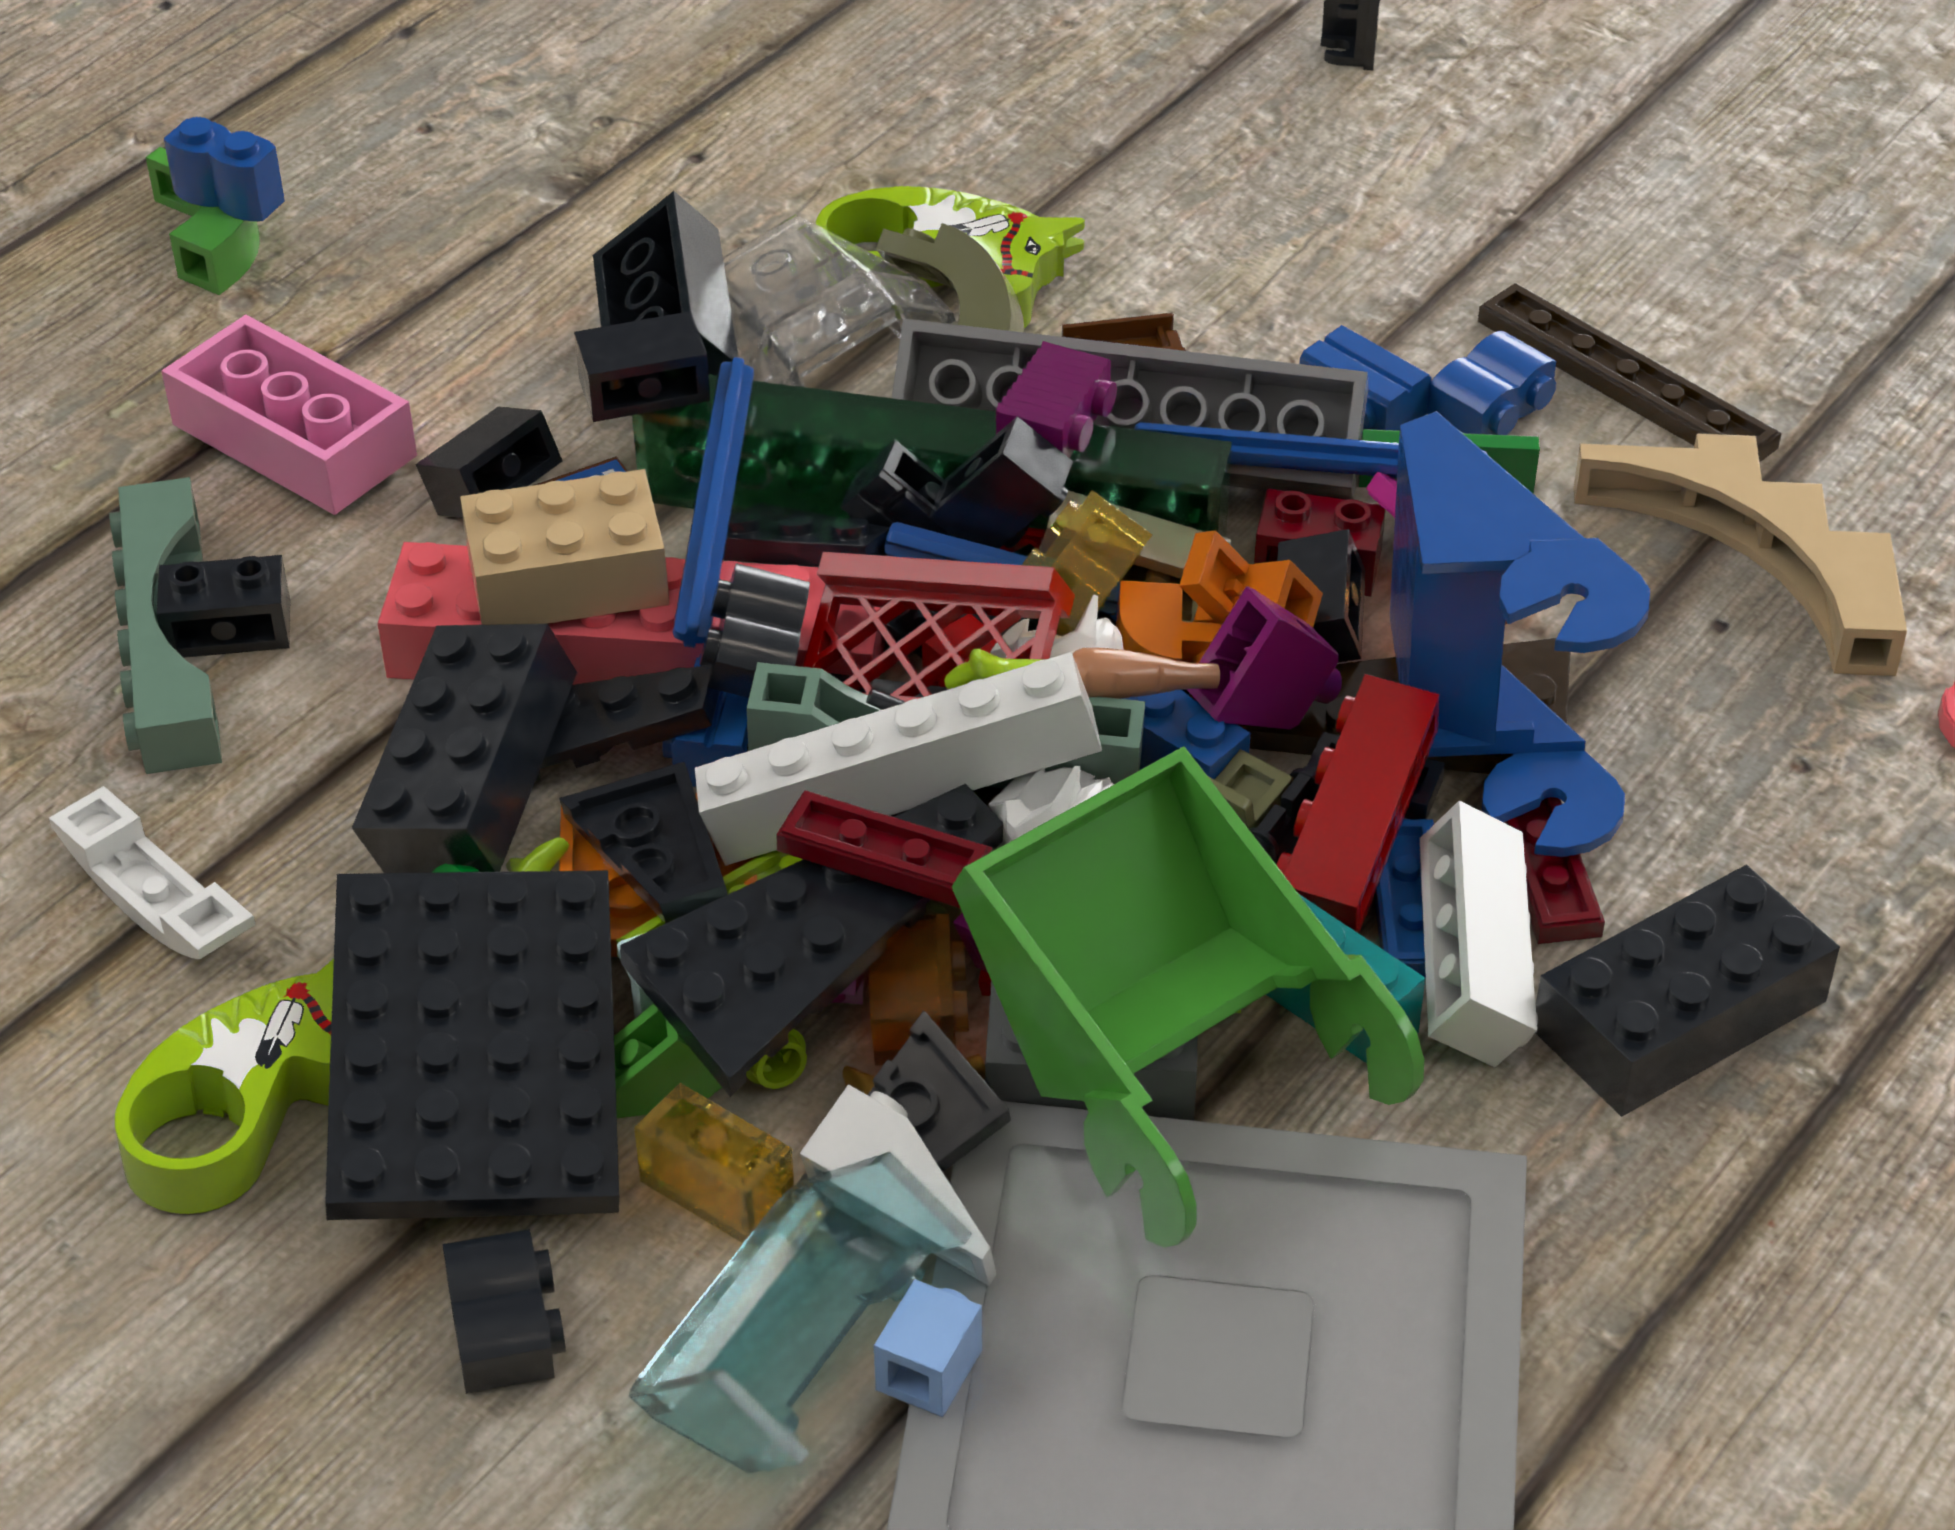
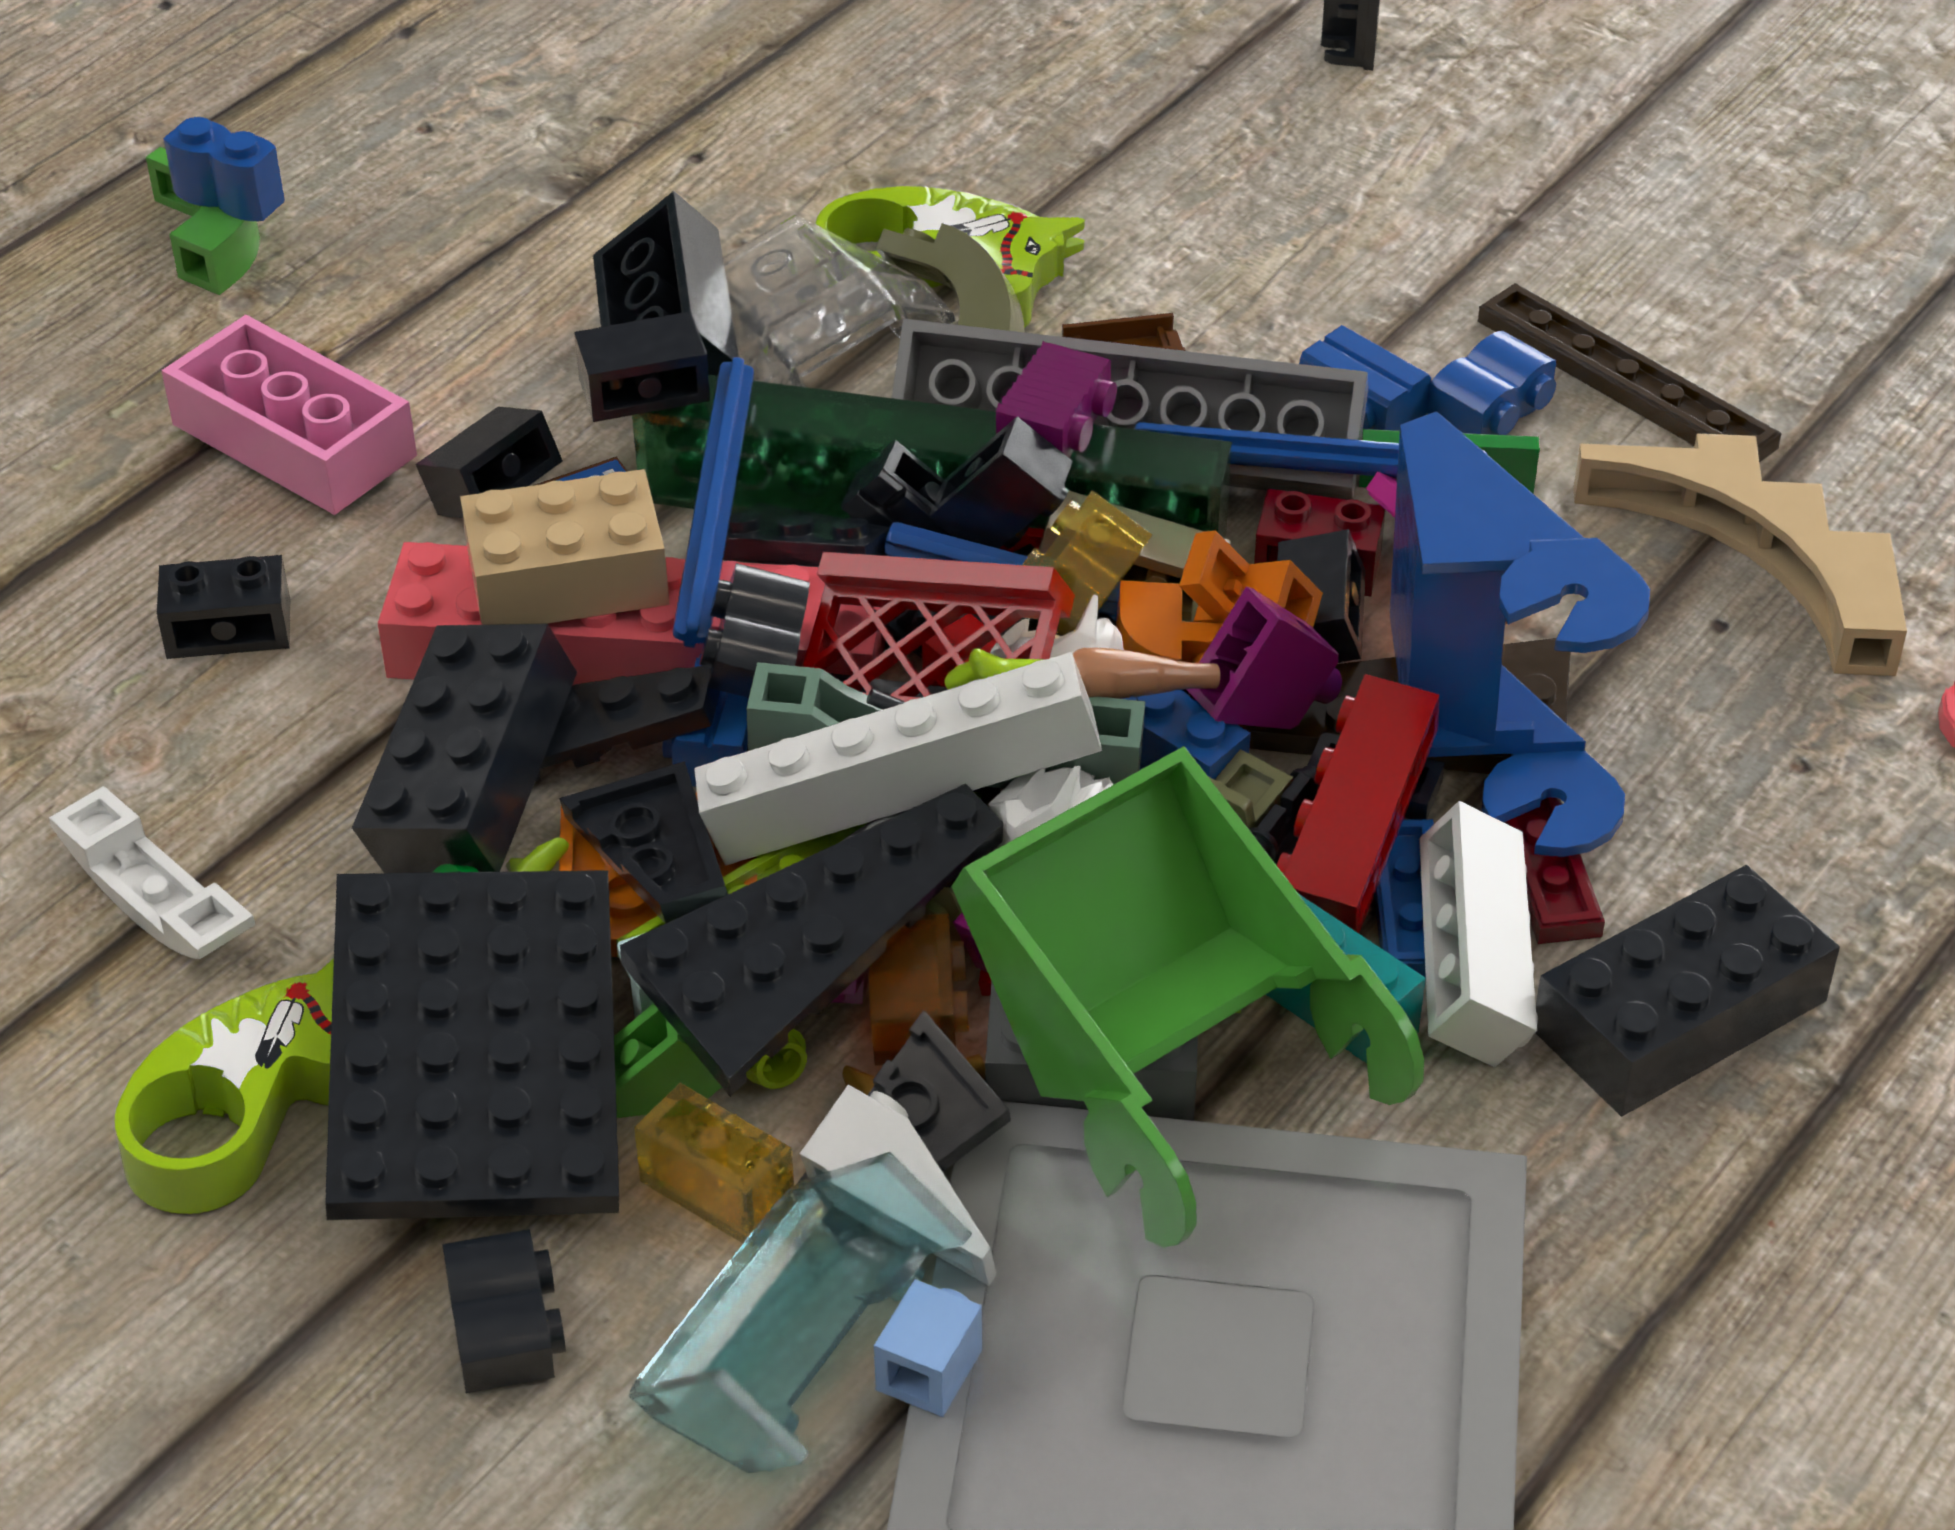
(171, 698): sand green arch -> none
(877, 846): dark red tile -> none

